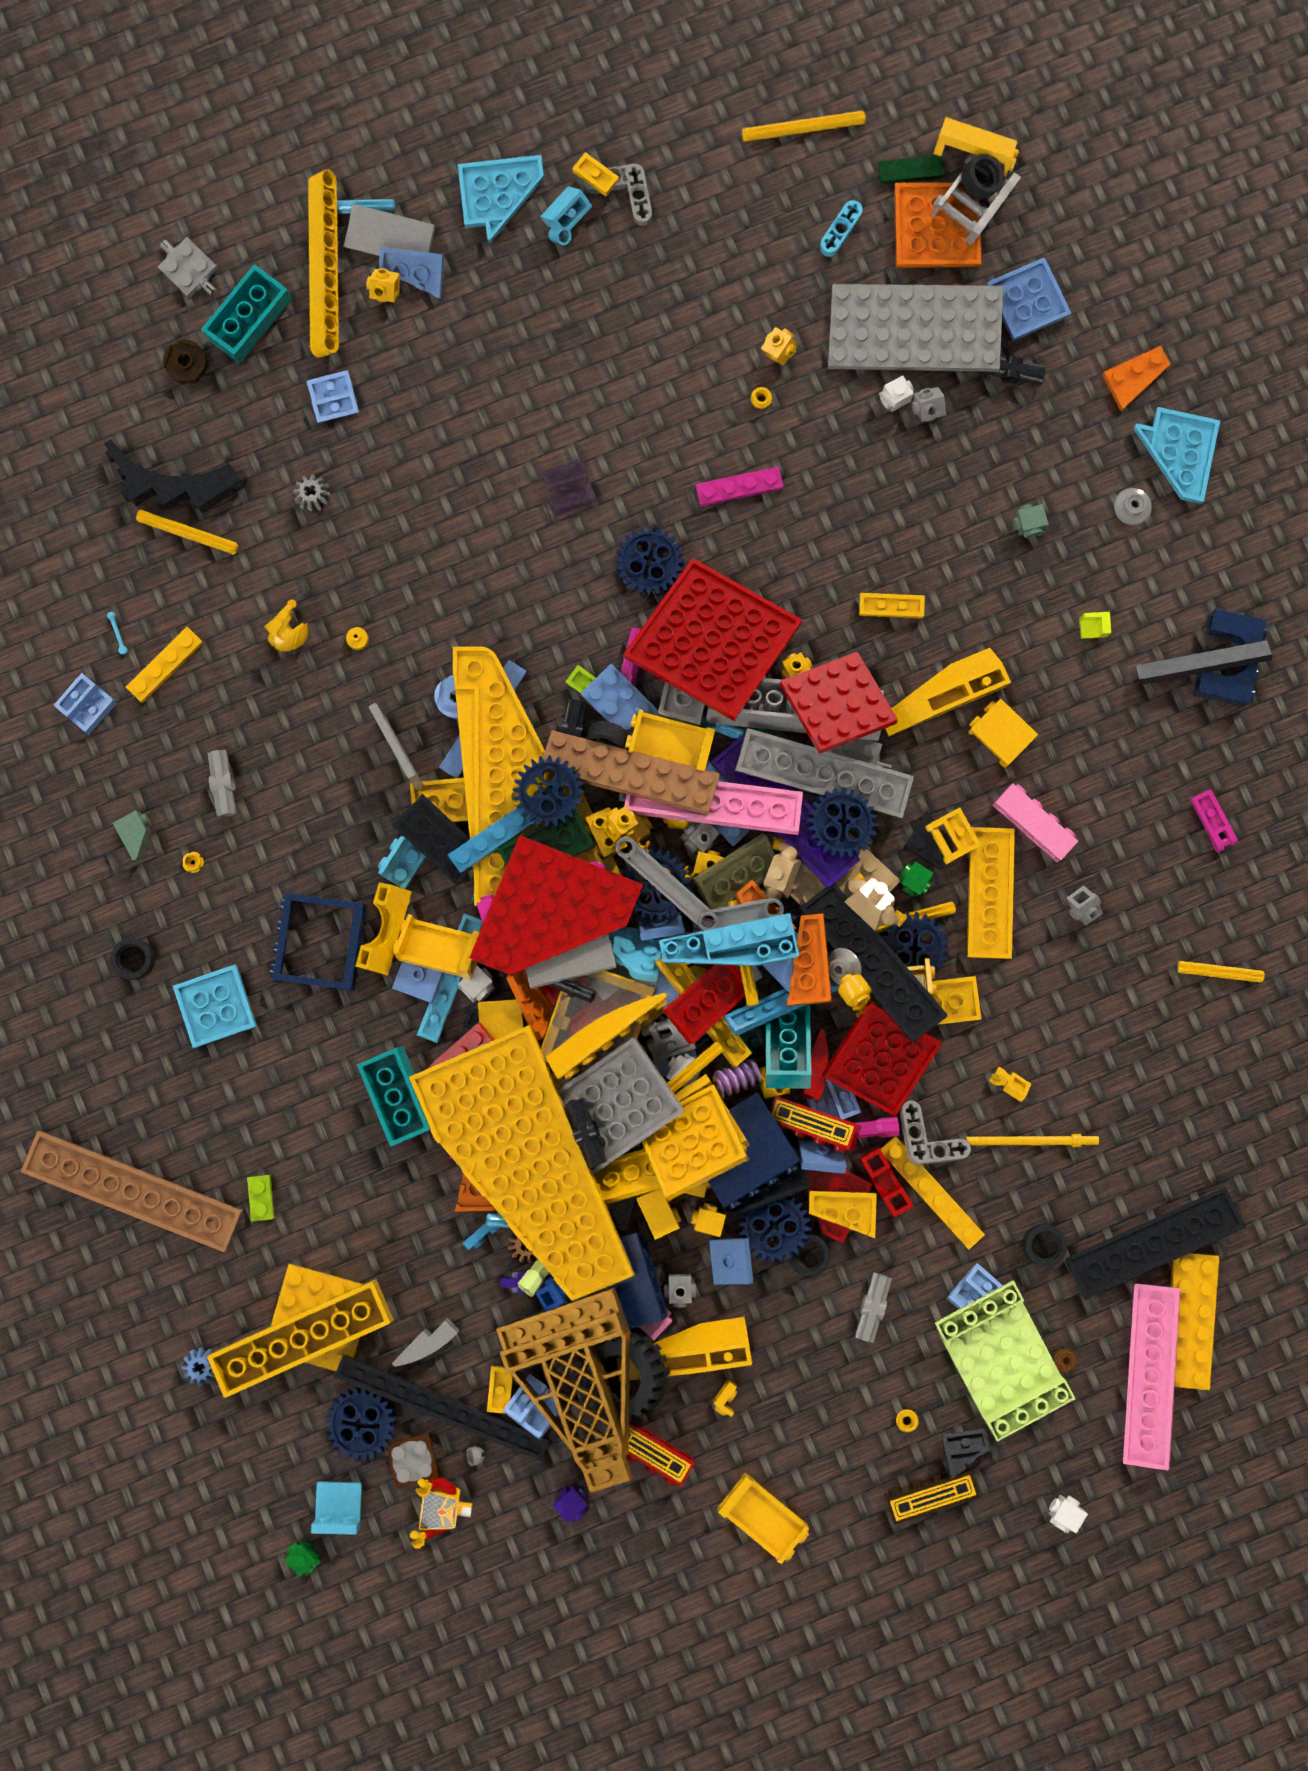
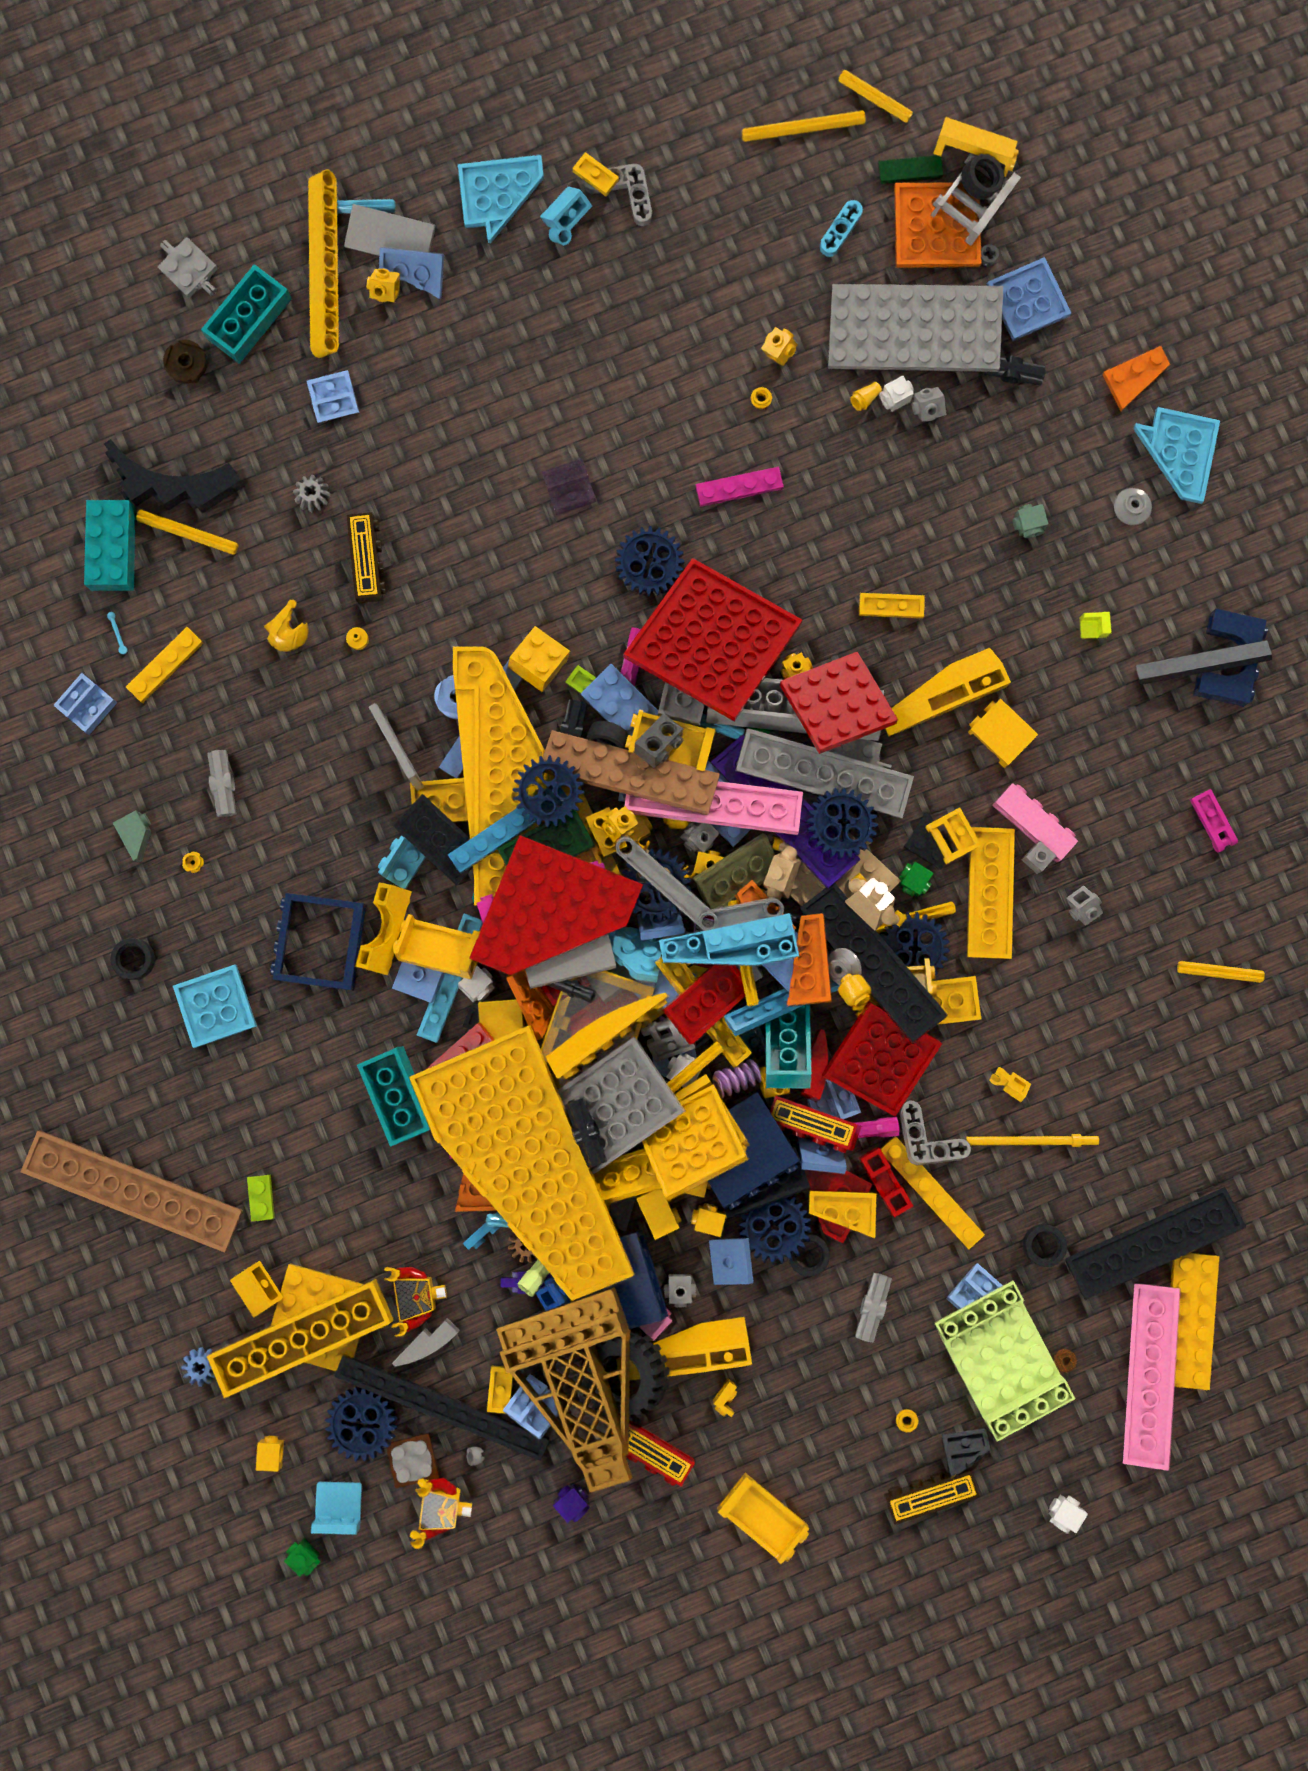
(110, 545): none -> teal brick
(256, 1289): none -> yellow brick
(269, 1454): none -> yellow brick
(365, 557): none -> brick
(414, 1297): none -> torso
(538, 659): none -> yellow brick
(655, 739): none -> dark grey brick
(864, 397): none -> yellow cone
(875, 96): none -> yellow axle
(993, 250): none -> dark grey bush
(1038, 857): none -> light grey brick

